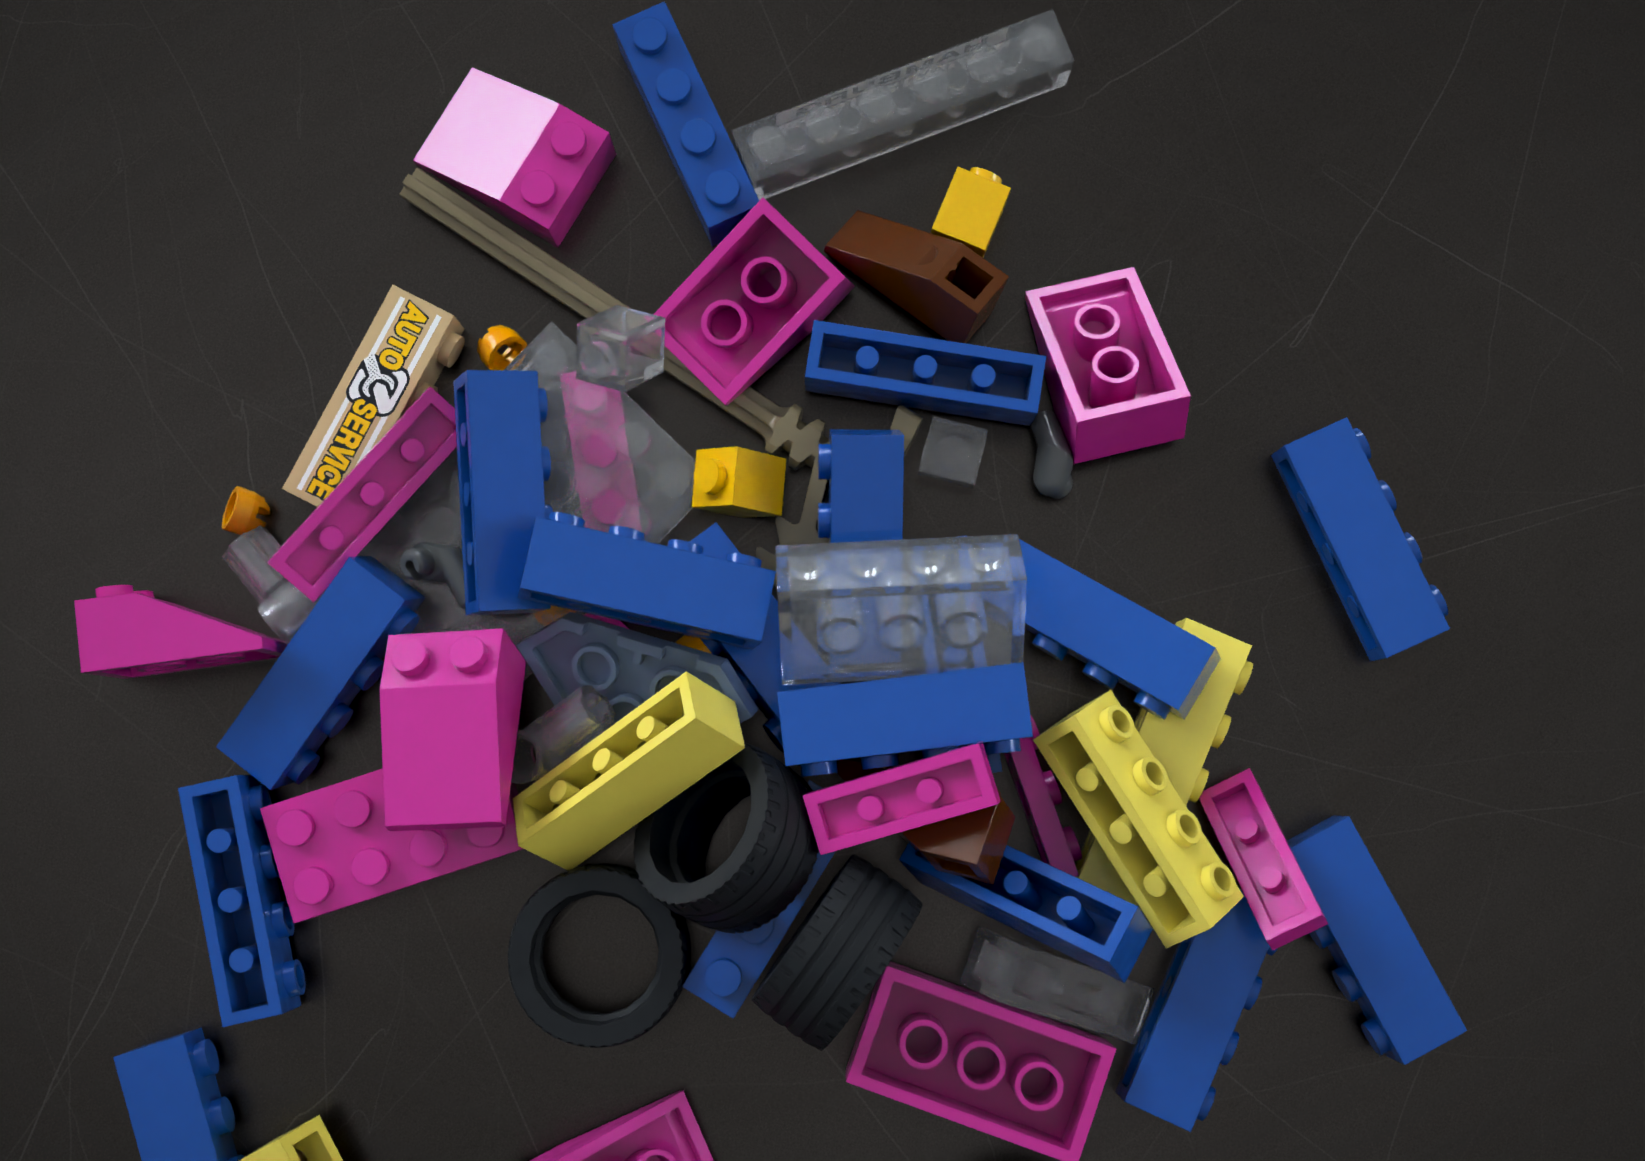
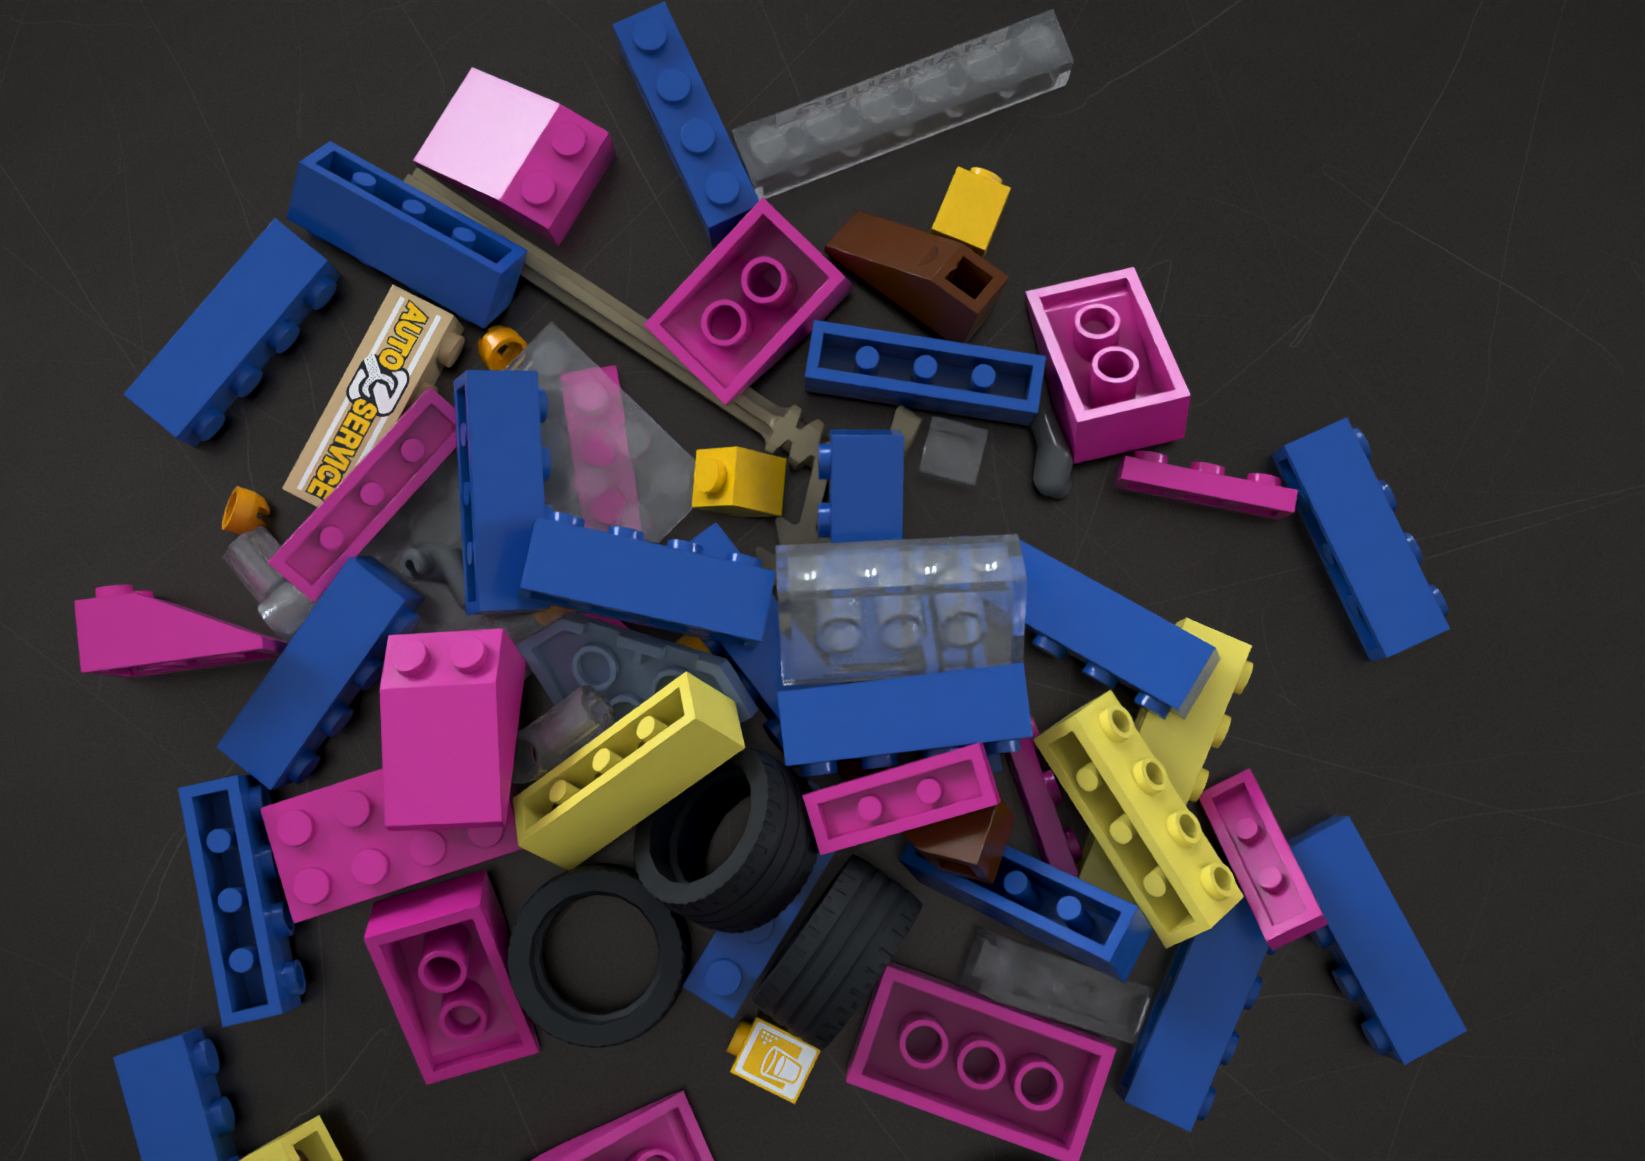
(234, 335): none -> blue brick
(405, 234): none -> blue brick
(449, 976): none -> dark pink slope
(620, 348): clear brick -> none
(771, 1057): none -> yellow brick
(1205, 485): none -> dark pink plate

